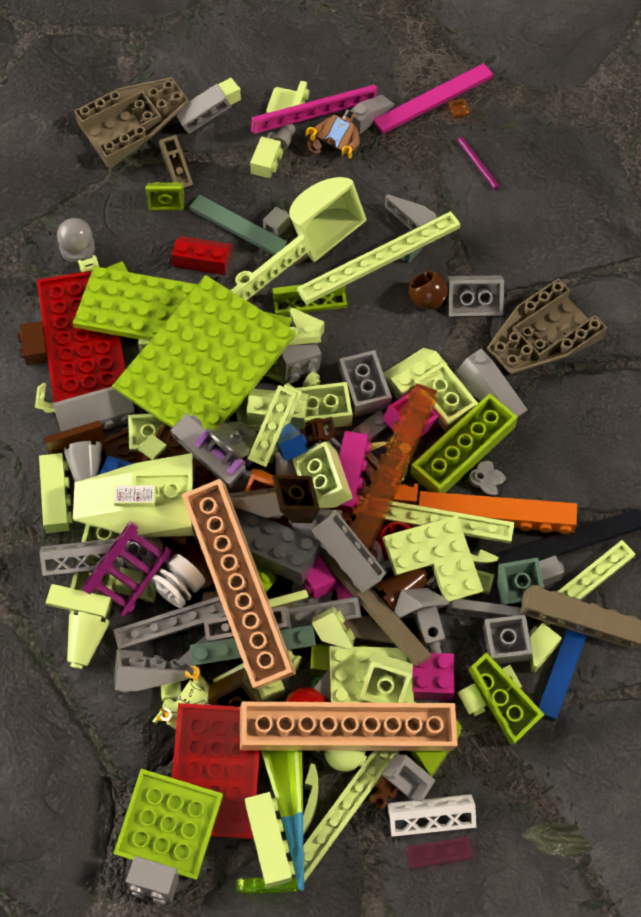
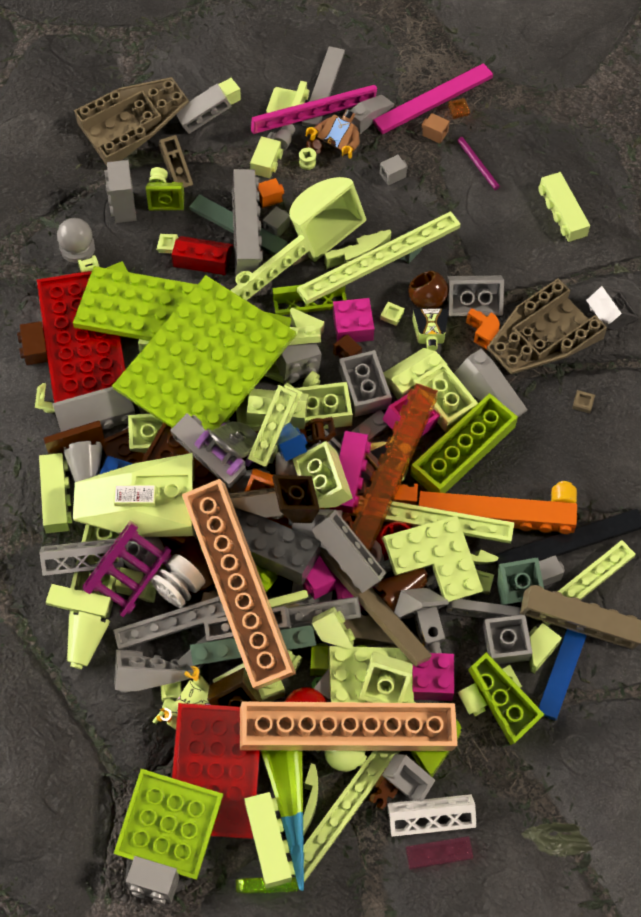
(120, 191): none -> light grey brick
(152, 447): yellowish green tile -> none
(158, 175): none -> yellowish green wheel
(166, 243): none -> yellowish green plate
(246, 221): none -> light grey brick
(270, 192): none -> orange brick
(309, 162): none -> yellowish green wheel
(325, 80): none -> light grey tile
(346, 347): none -> reddish brown brick
(354, 319): none -> dark pink brick
(363, 245): none -> yellowish green slope
(392, 313): none -> yellowish green plate
(393, 169): none -> light grey brick
(408, 212): light grey slope -> none
(430, 326): none -> torso
(435, 128): none -> medium nougat brick
(486, 327): none -> orange brick
(488, 477): light grey plate -> none
(564, 207): none -> yellowish green brick
(564, 492): none -> yellow head
(583, 401): none -> dark tan tile
(611, 307): none -> flat silver slope

